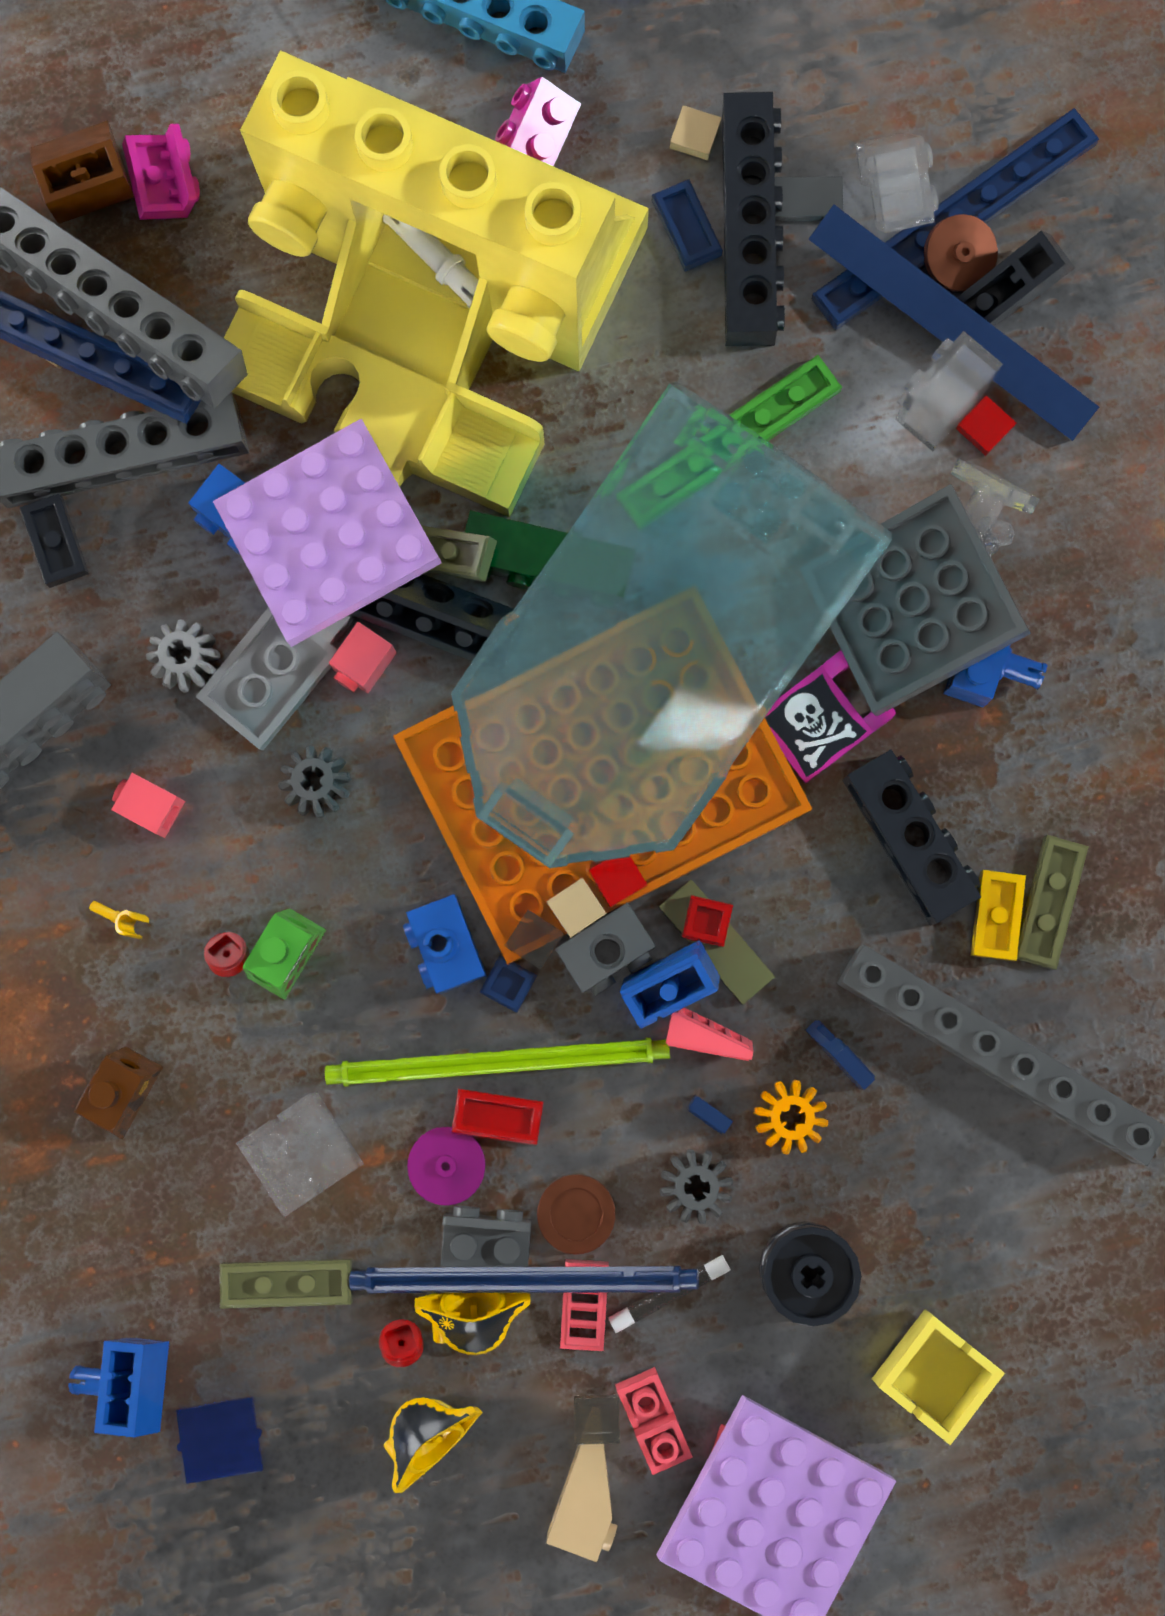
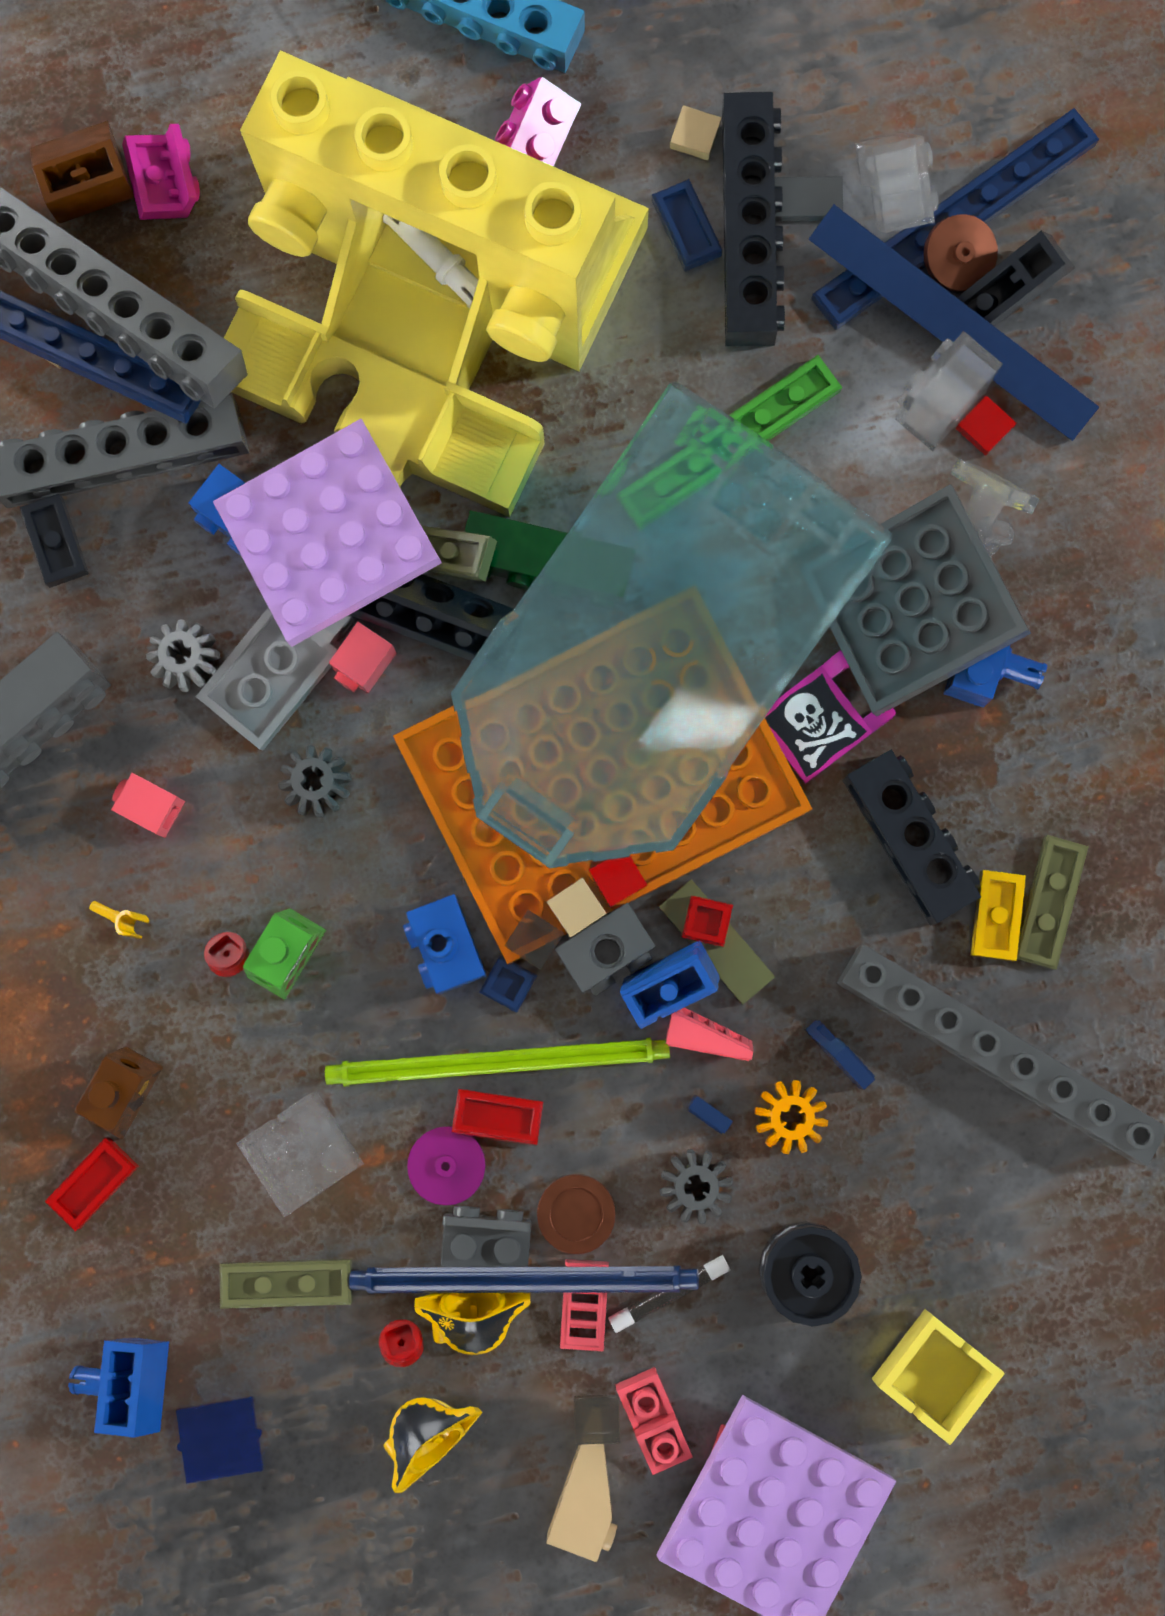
(91, 1183): none -> red tile

